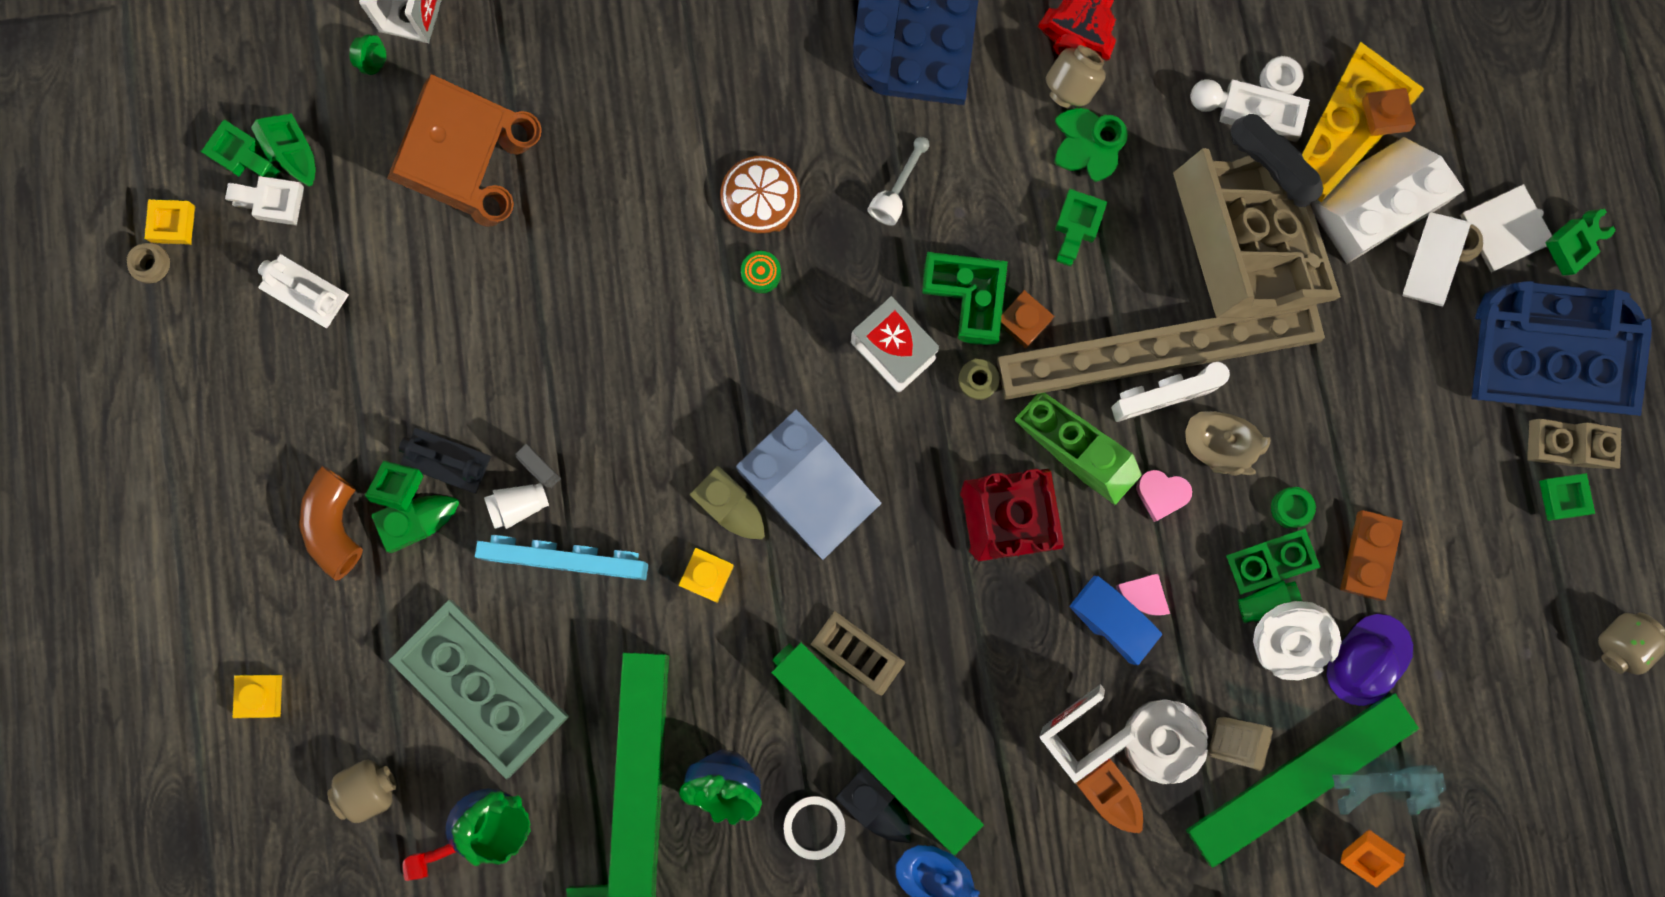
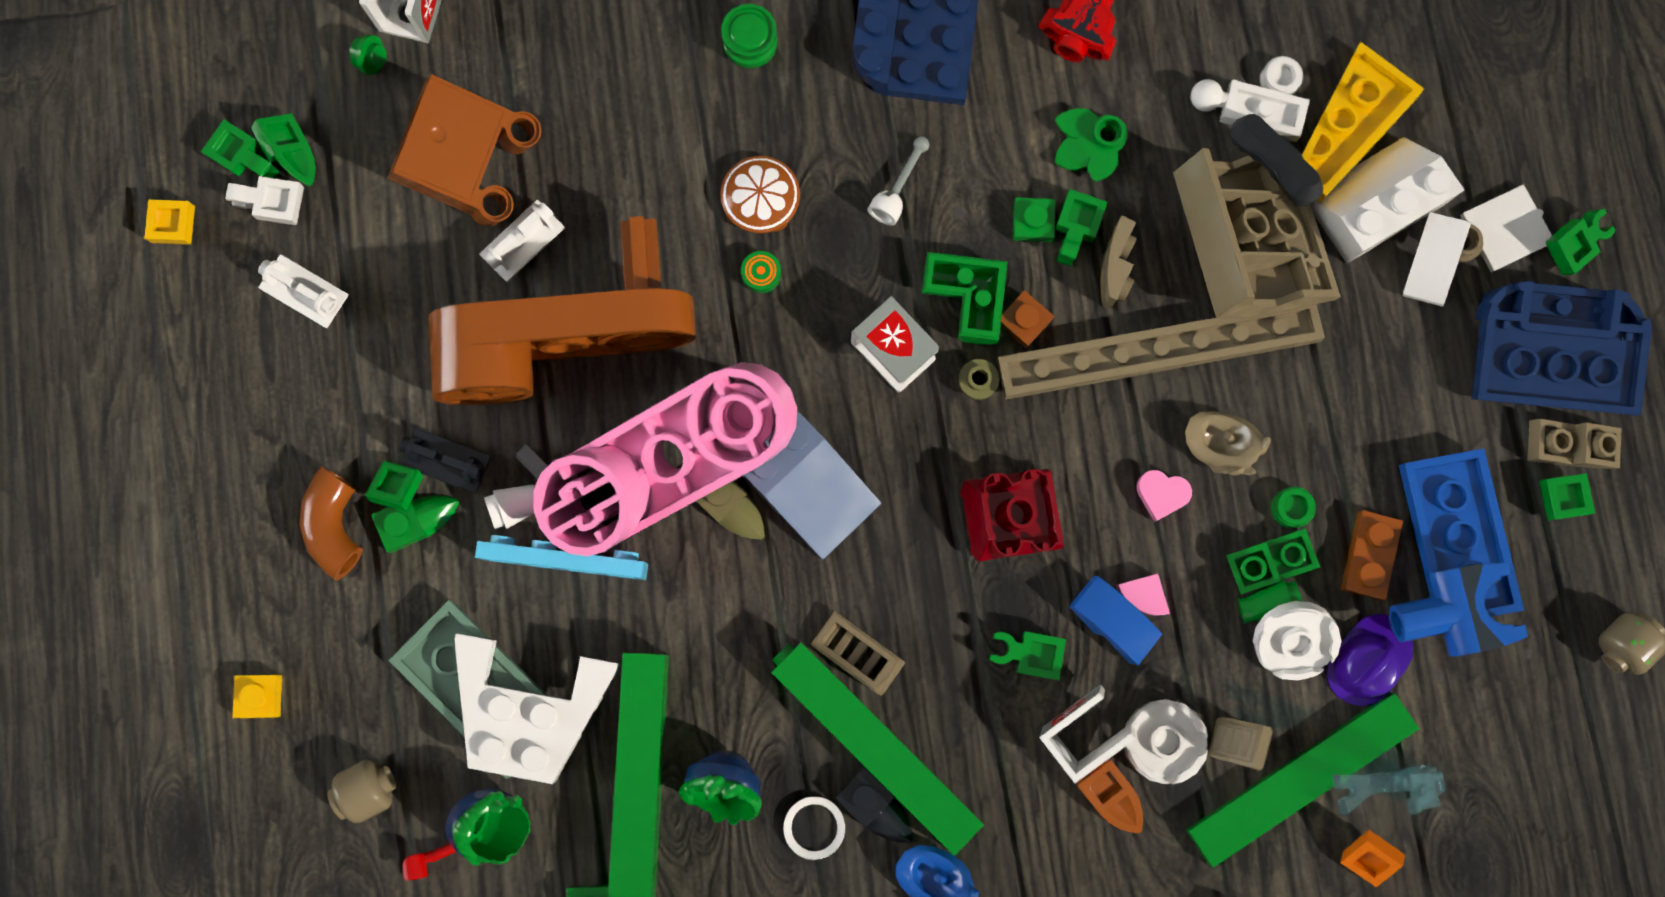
(138, 258): dark tan plate -> none
(488, 348): none -> dark orange beam
(522, 240): none -> white hinge
(522, 730): none -> white wing
(706, 575): yellow plate -> none
(713, 424): none -> bright pink beam
(749, 35): none -> green wheel
(1034, 219): none -> green plate
(1036, 654): none -> green plate
(1075, 76): dark tan head -> none
(1080, 447): bright green slope -> none
(1115, 271): none -> dark tan slope
(1171, 391): white plate -> none
(1388, 112): dark orange plate -> none
(1457, 612): none -> blue connector
(1460, 521): none -> blue plate

